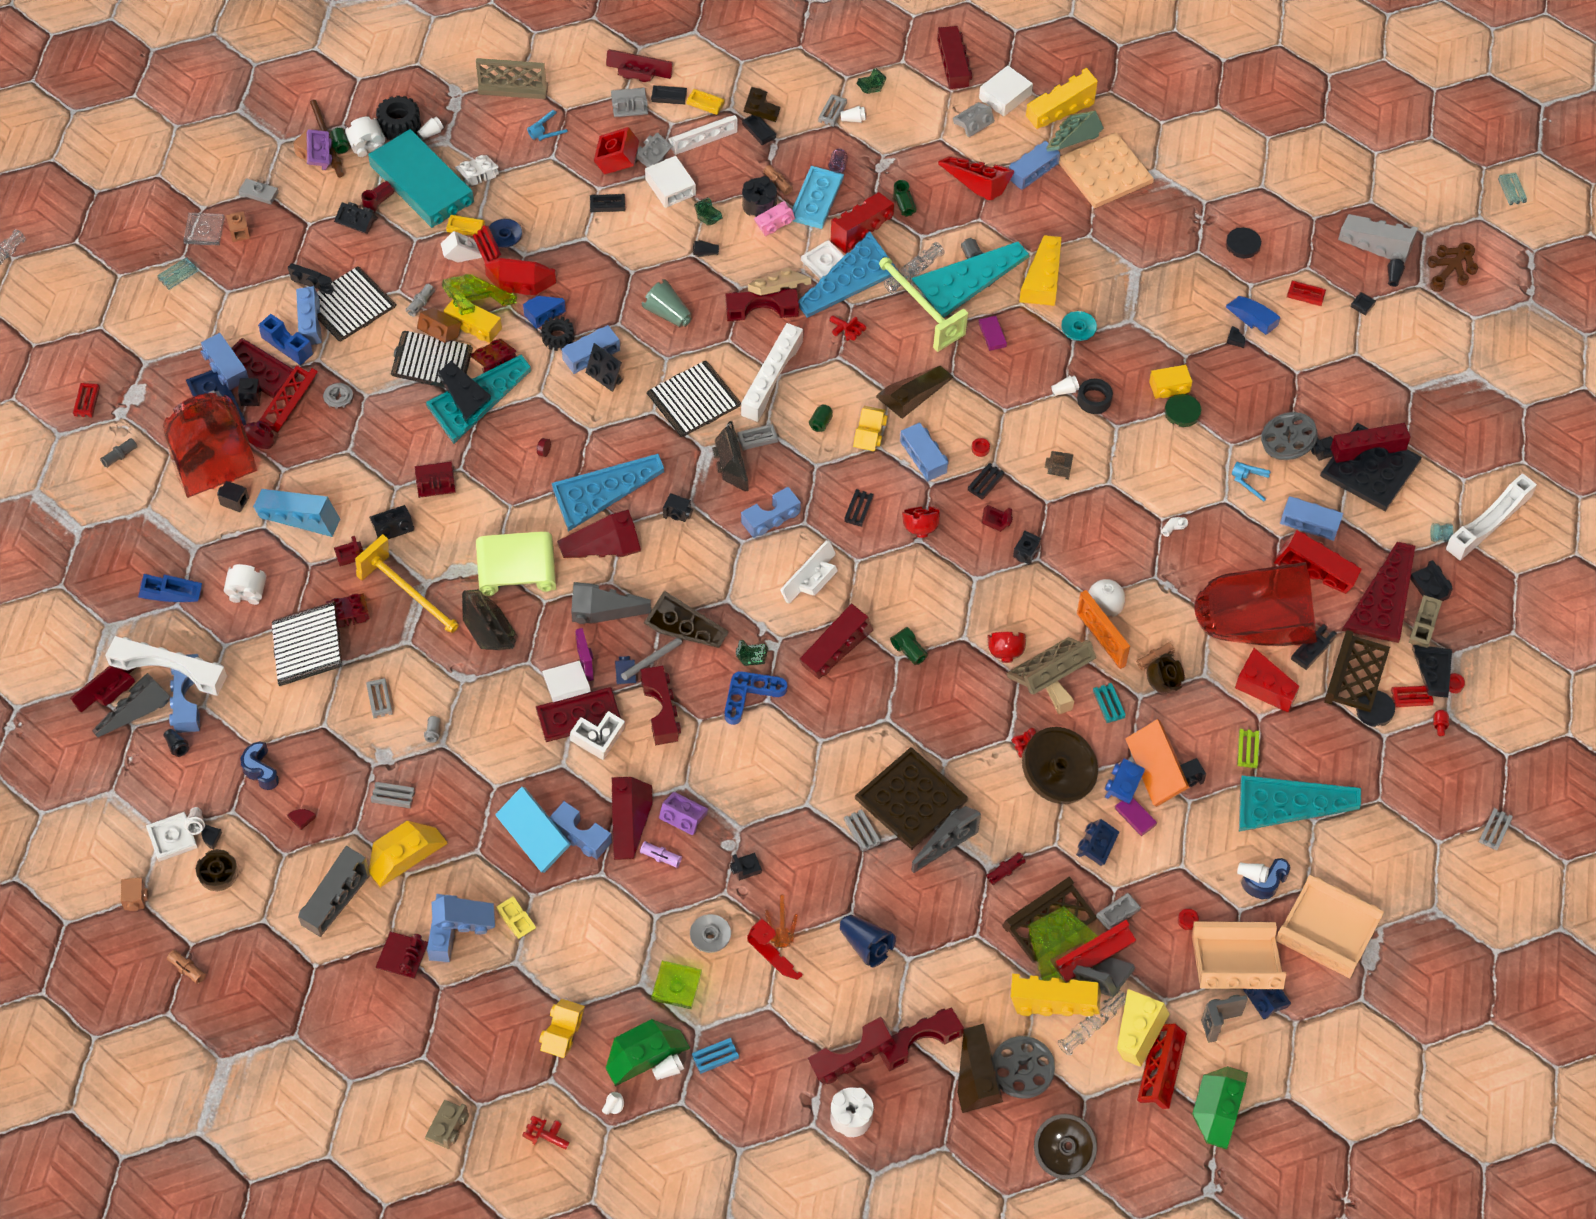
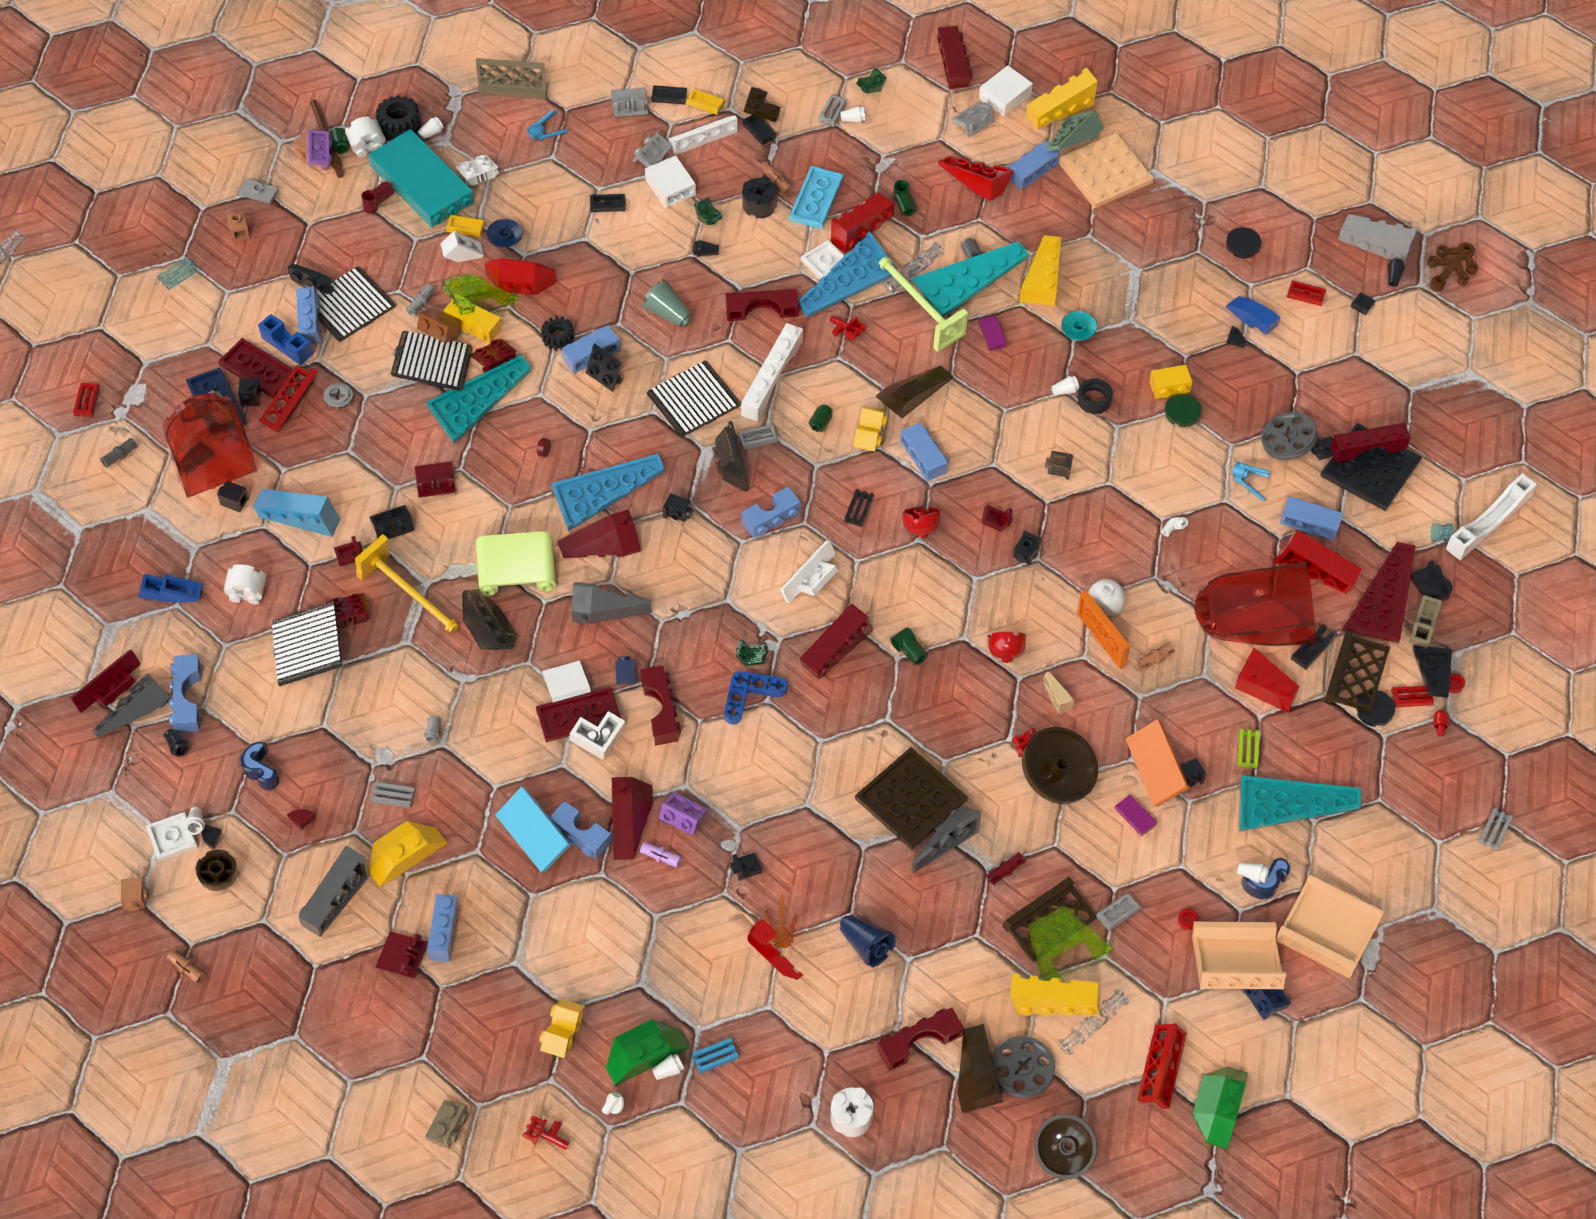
(130, 654): white arch -> none
(204, 229): clear tile -> none
(223, 361): medium blue brick -> none
(260, 434): dark red piece -> none
(354, 217): black bracket -> none
(382, 712): light grey tile -> none
(463, 915): medium blue brick -> none
(464, 390): black wing -> none
(484, 247): red tile -> none
(515, 917): light yellow slope -> none
(542, 308): blue slope -> none
(585, 654): magenta plate -> none
(616, 150): red brick -> none
(638, 66): dark red bracket -> none
(652, 658): light grey bar -> none
(676, 984): clear neon green plate -> none
(681, 621): dark brown wedge -> none
(710, 925): light grey dish -> none
(774, 218): bright pink bracket -> none
(774, 281): tan wing -> none
(838, 161): clear purple brick -> none
(862, 816): light grey tile -> none
(875, 1039): dark red arch -> none
(980, 447): red tile -> none
(993, 470): black tile -> none
(1053, 664): dark tan fence -> none
(1096, 950): red fence -> none
(1098, 841): dark blue bracket -> none
(1103, 689): teal tile -> none
(1109, 974): dark grey bracket -> none
(1125, 780): blue bracket -> none
(1140, 1026): light yellow wedge -> none
(1165, 674): dark brown cylinder -> none
(1217, 1011): dark grey bracket -> none
(1509, 188): clear light blue tile -> none

